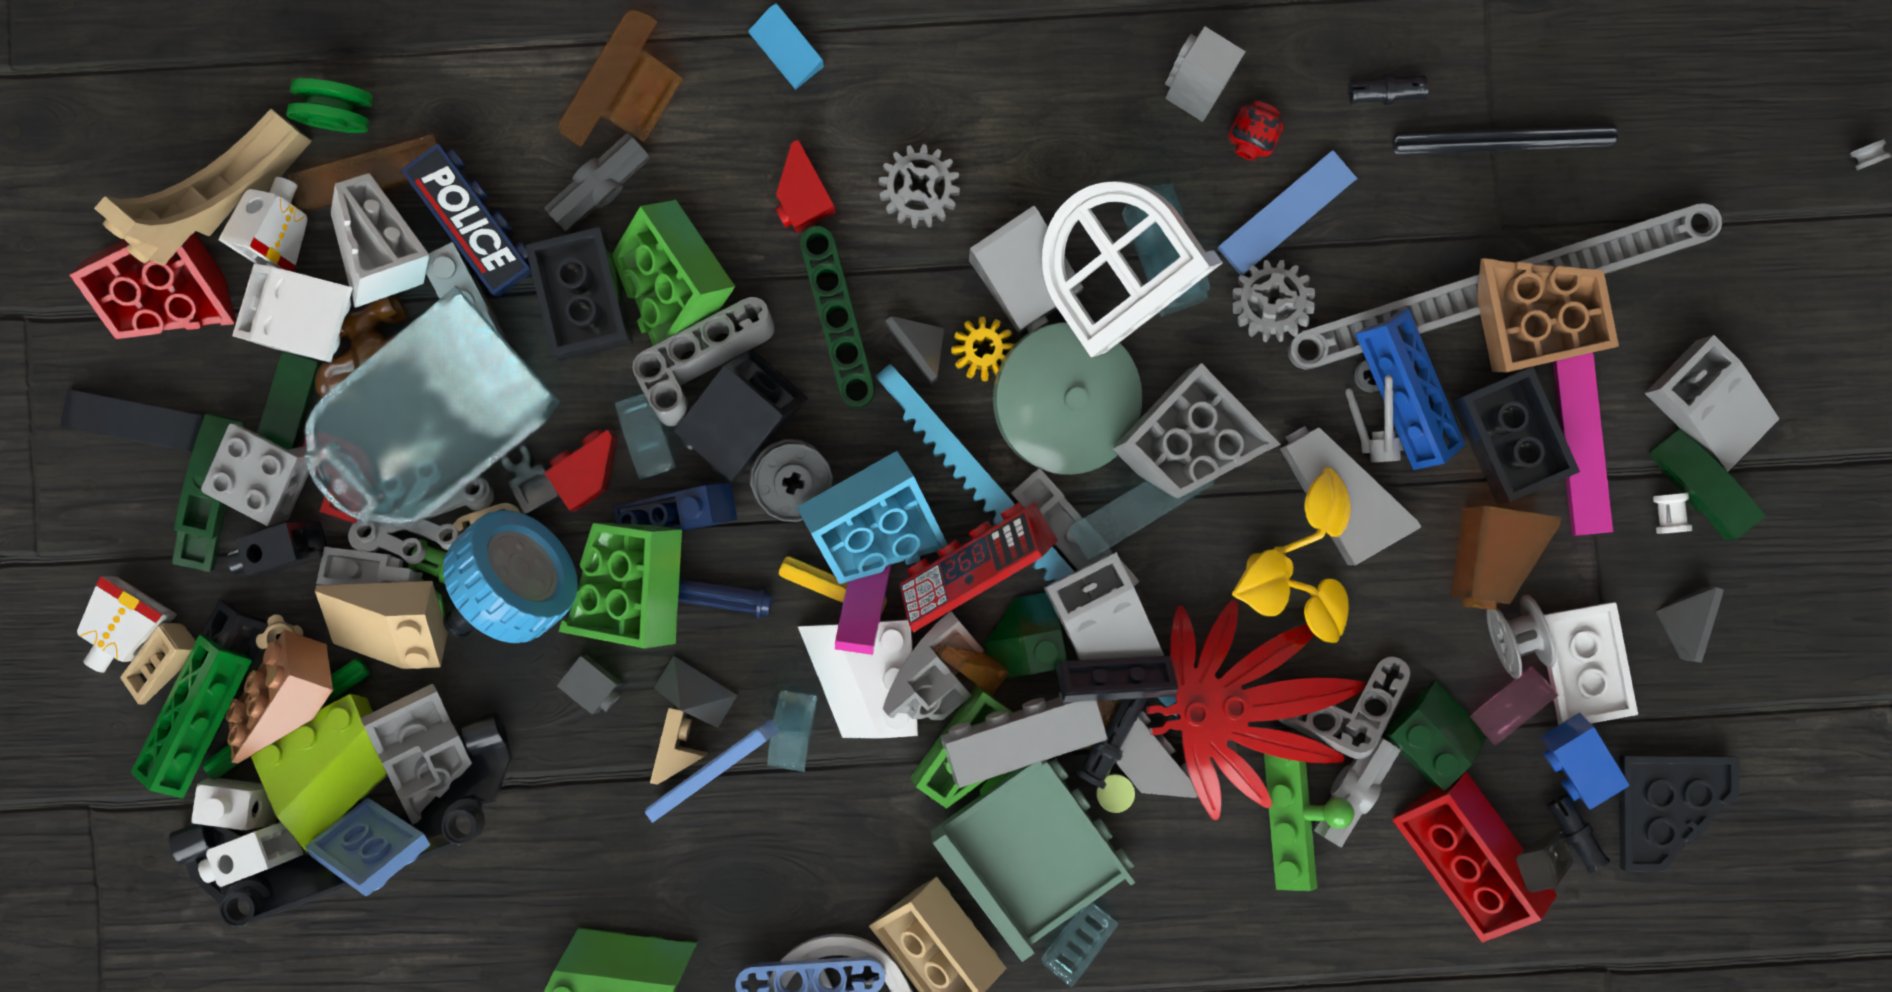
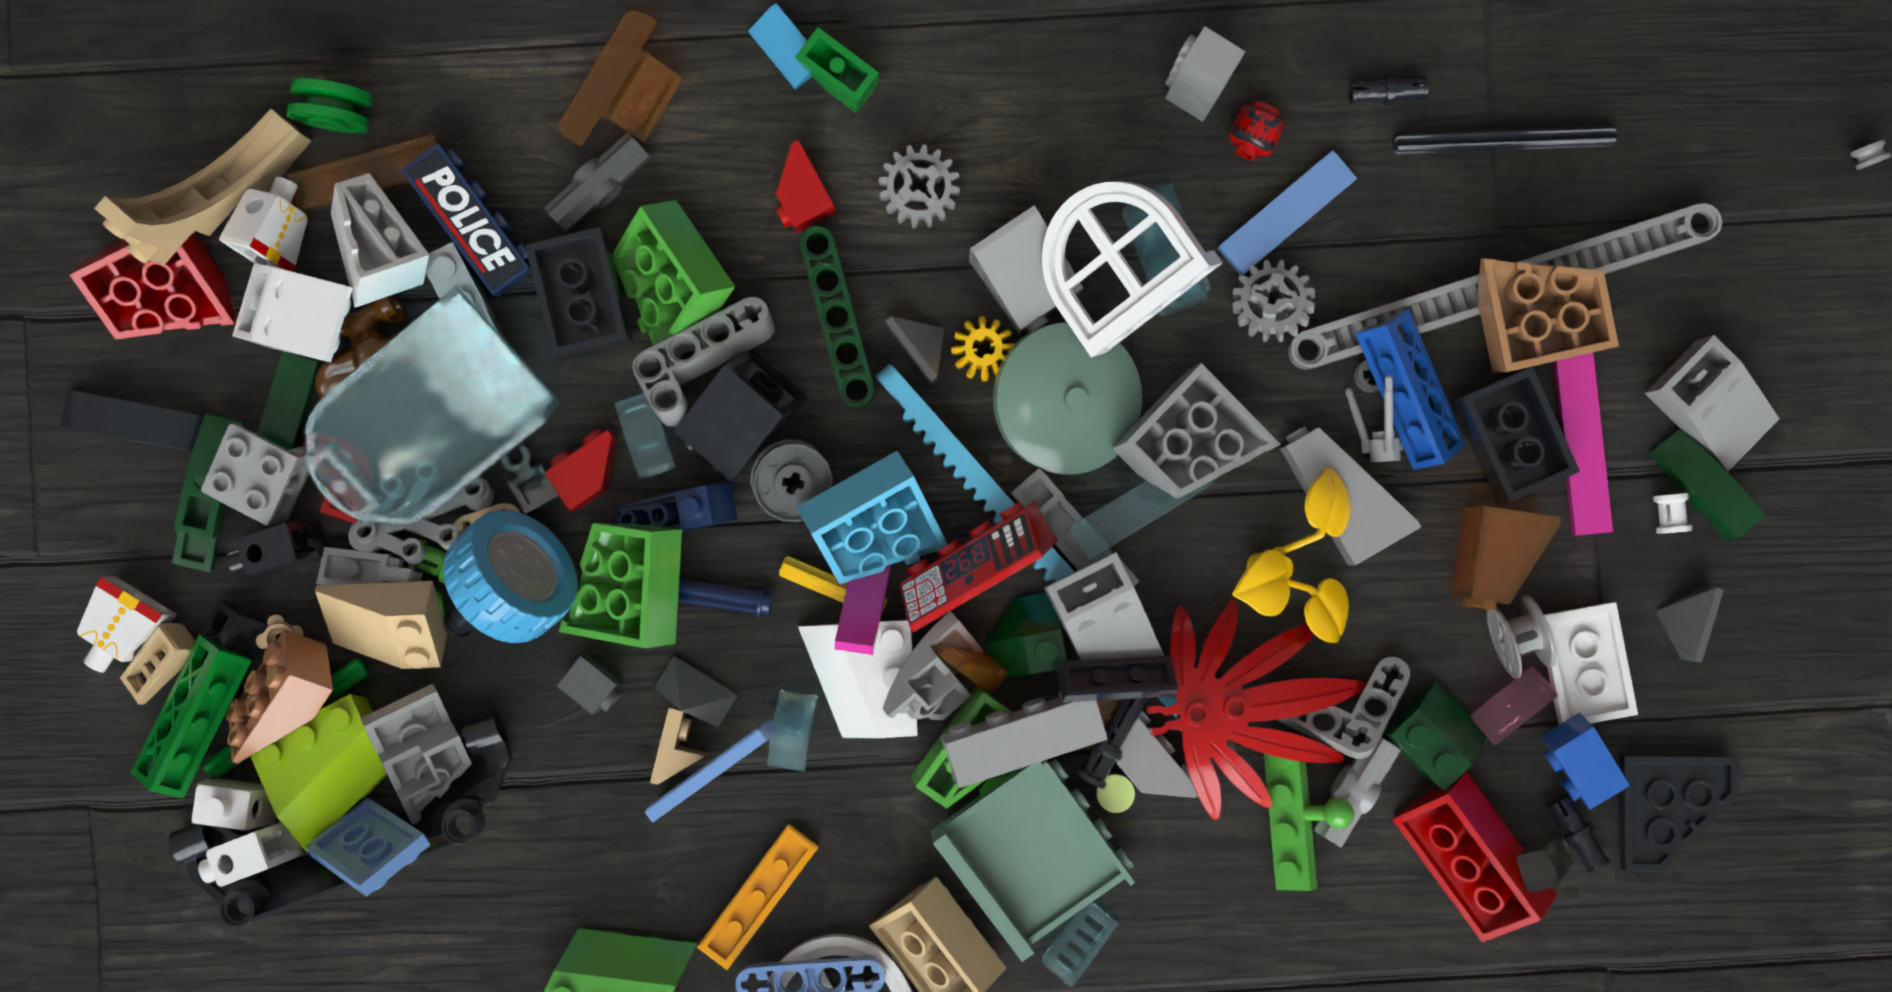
(758, 896): none -> light orange tile
(838, 70): none -> green slope

